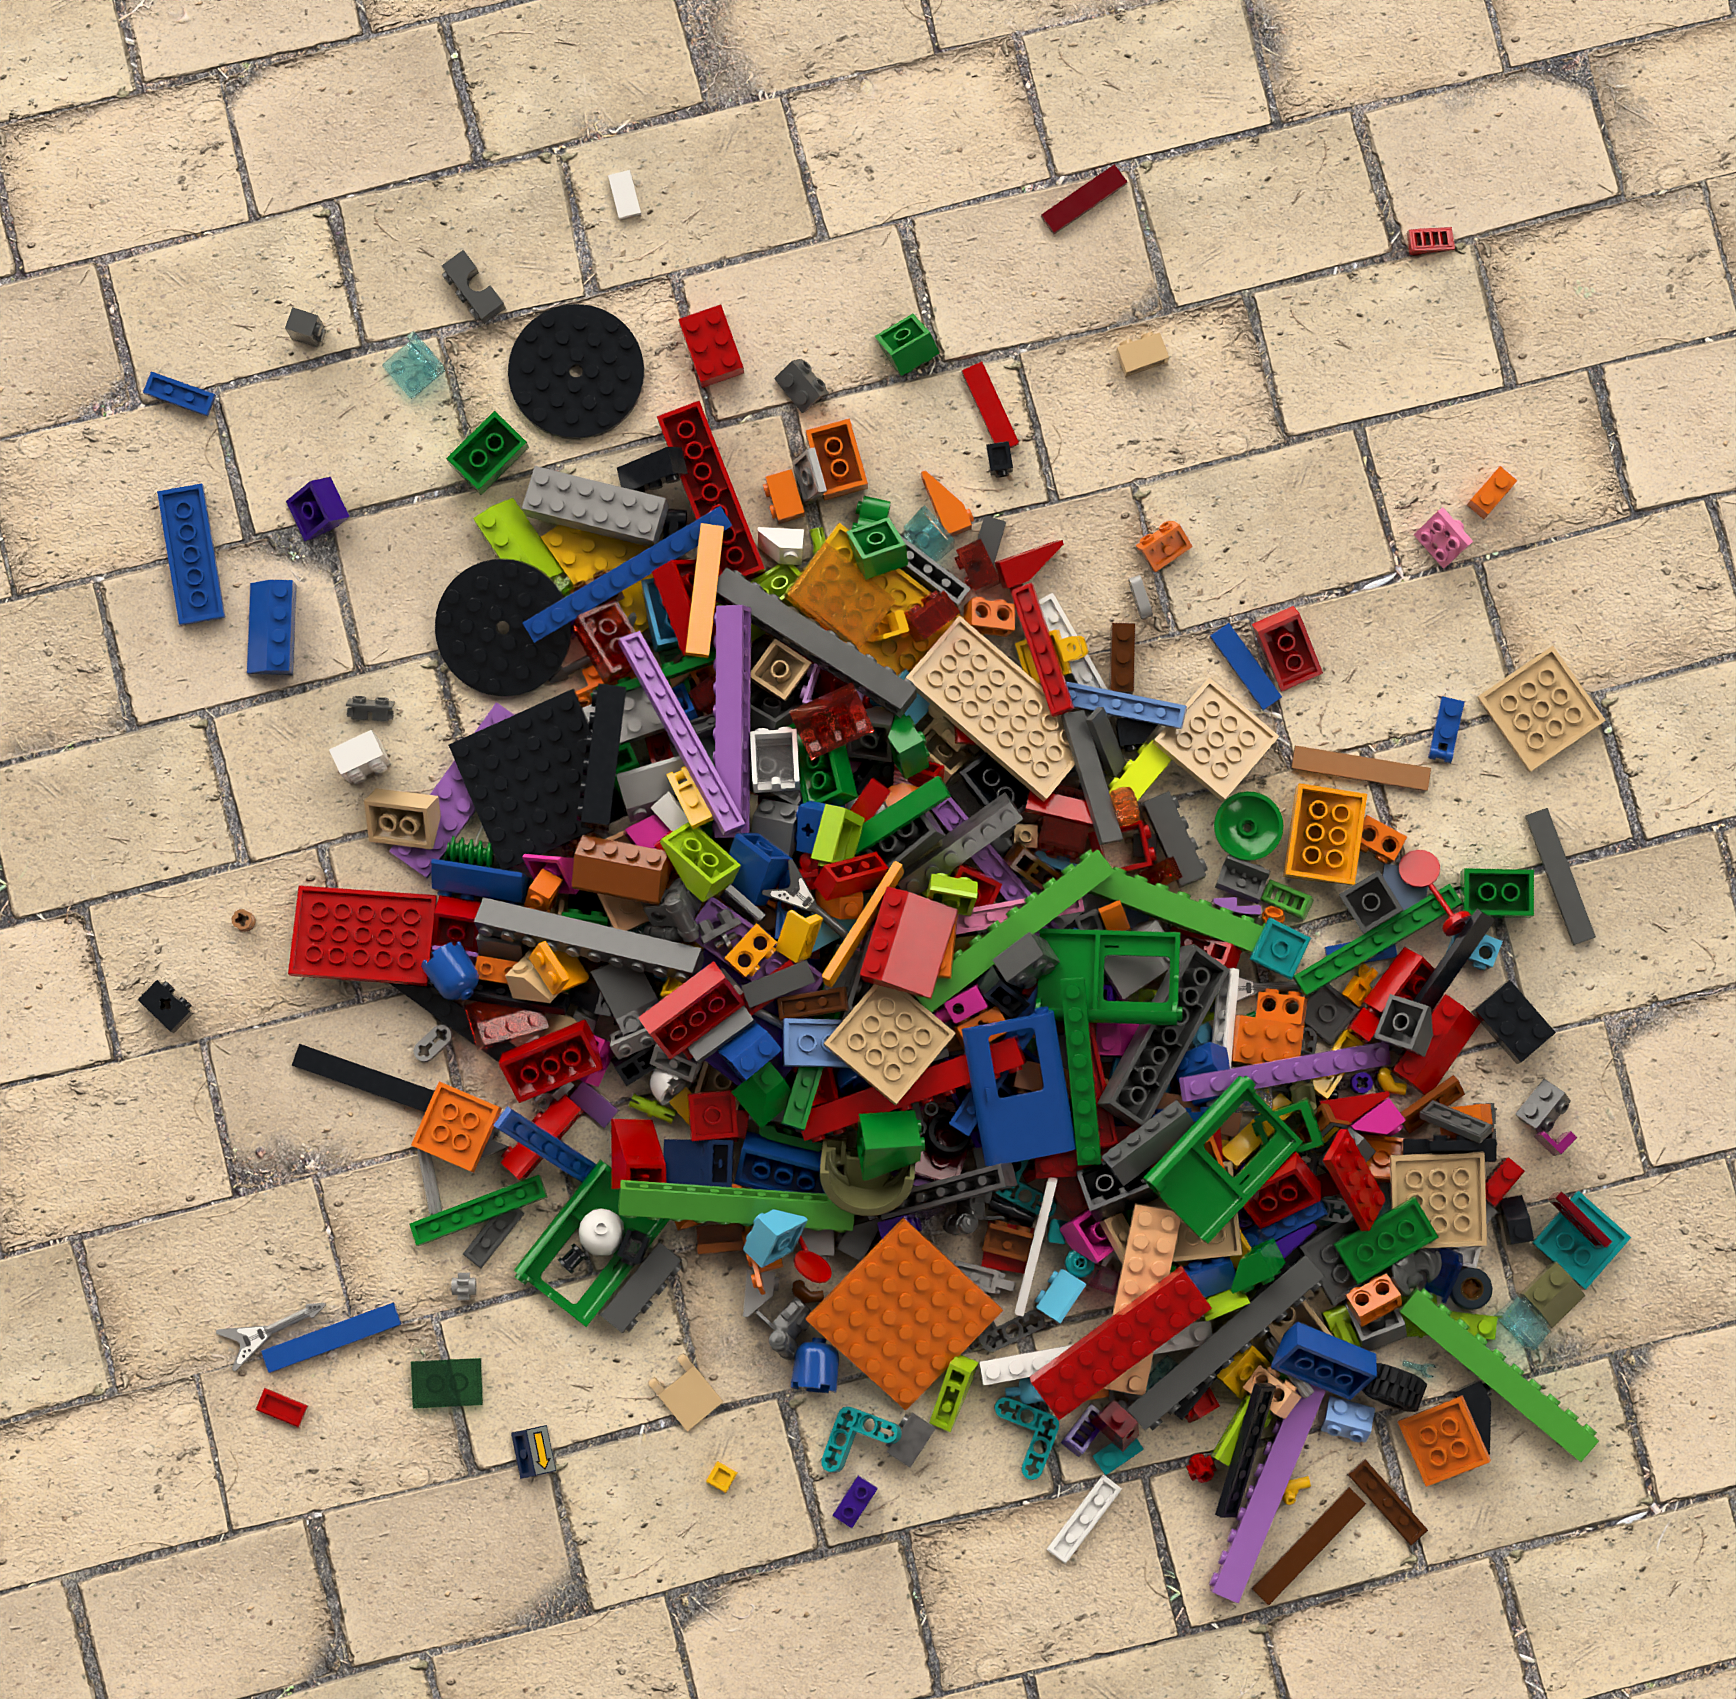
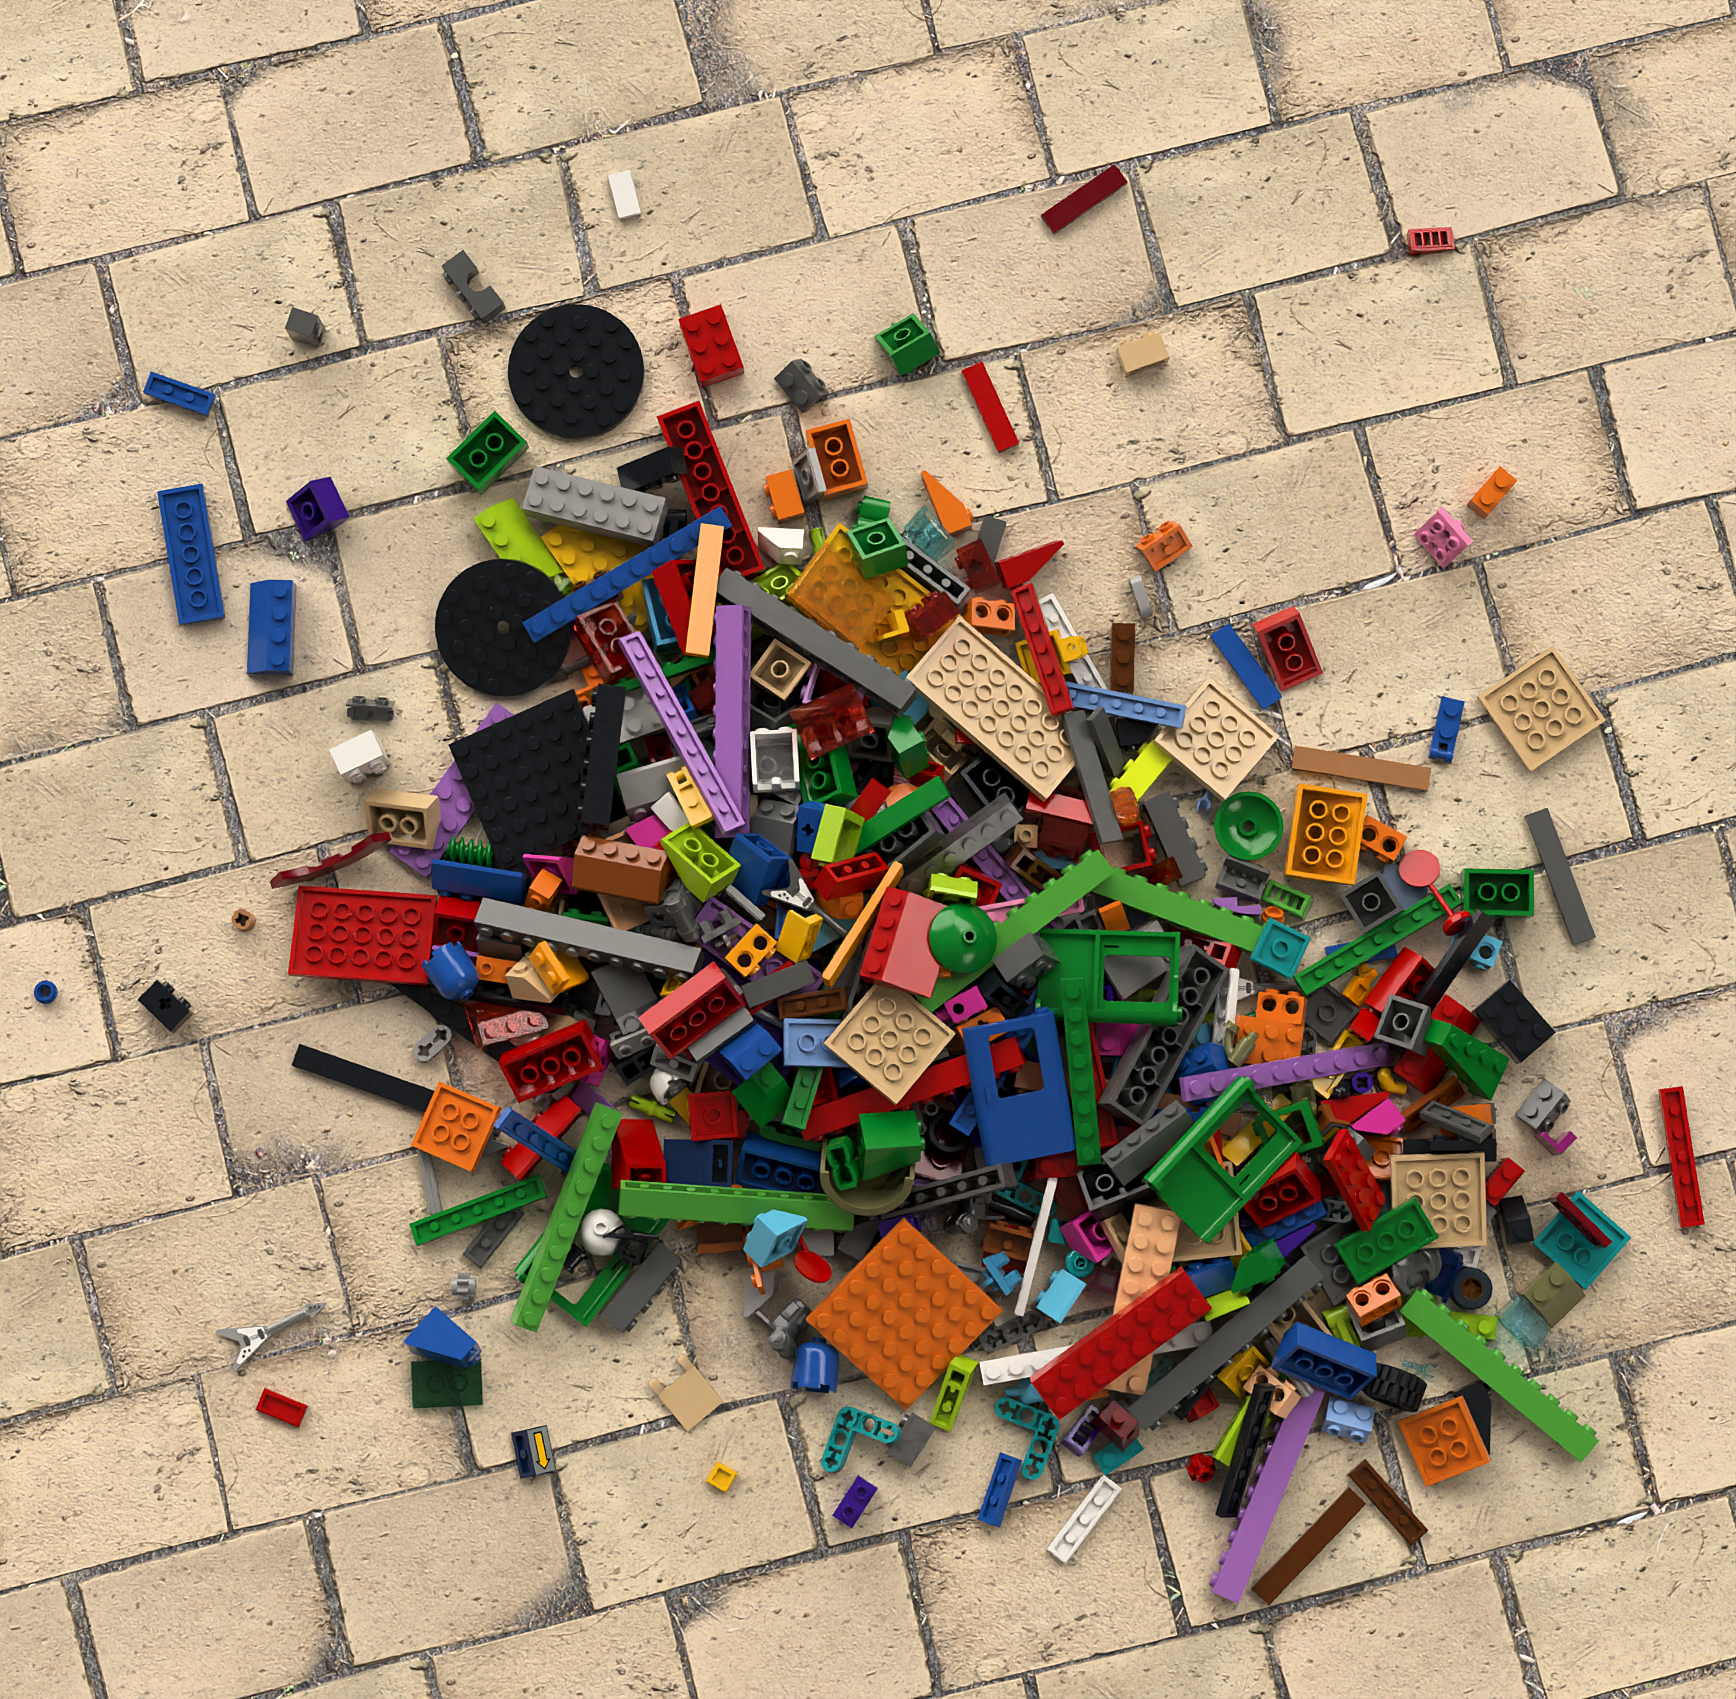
(39, 989): none -> blue plate
(331, 1337): blue tile -> none
(360, 850): none -> dark red tile
(414, 366): clear light blue bracket -> none
(443, 1341): none -> blue slope
(566, 1217): none -> bright green brick
(631, 1235): none -> black hand
(804, 1294): dark orange arm -> none
(841, 1157): none -> green brick
(949, 941): none -> green dish
(999, 459): black bracket -> none
(999, 1490): none -> blue plate
(1006, 1282): none -> dark azure hips
(1204, 802): none -> light blue hand
(1244, 1047): none -> olive plant
(1293, 1487): yellow arm -> none
(1342, 1091): none -> black arm
(1469, 1058): none -> green wedge
(1681, 1157): none -> red plate

